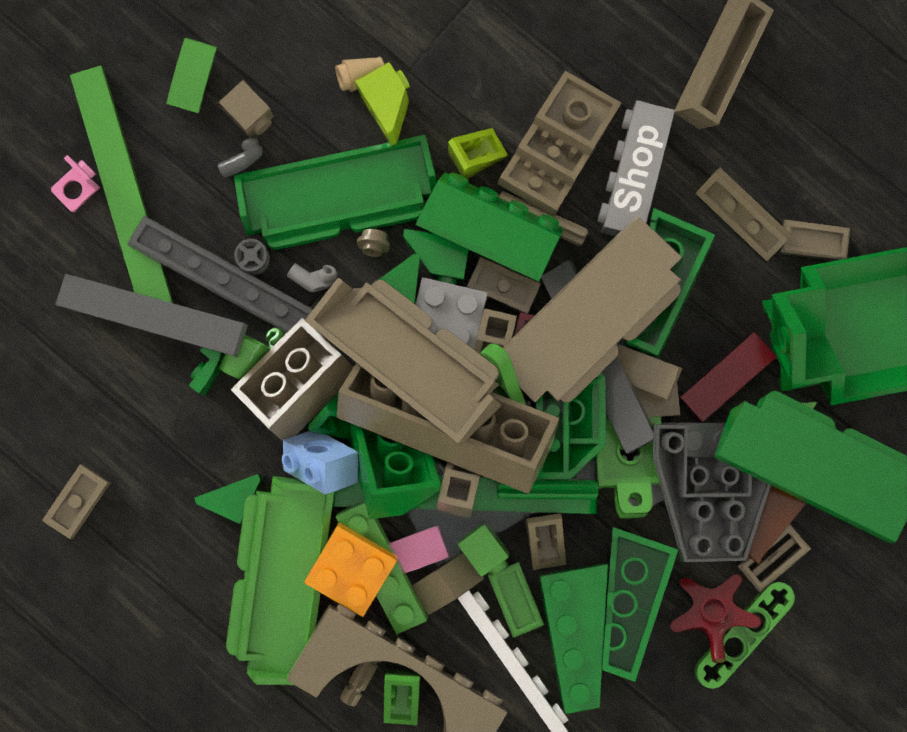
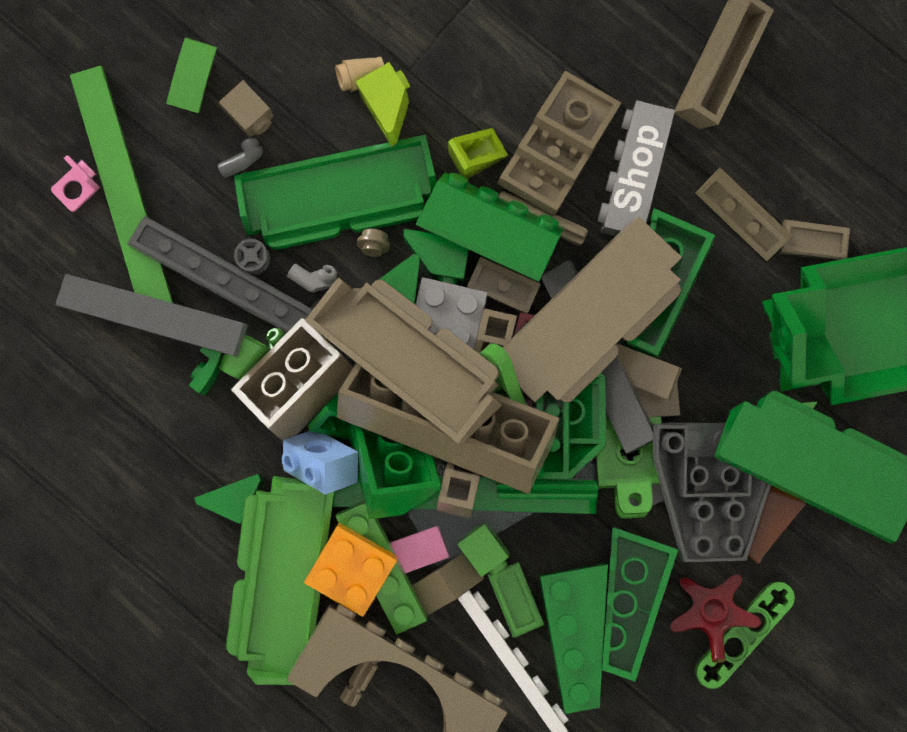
(76, 501): dark tan plate -> none
(401, 697): bright green slope -> none
(546, 541): dark tan slope -> none
(727, 377): dark red tile -> none
(782, 567): dark tan tile -> none

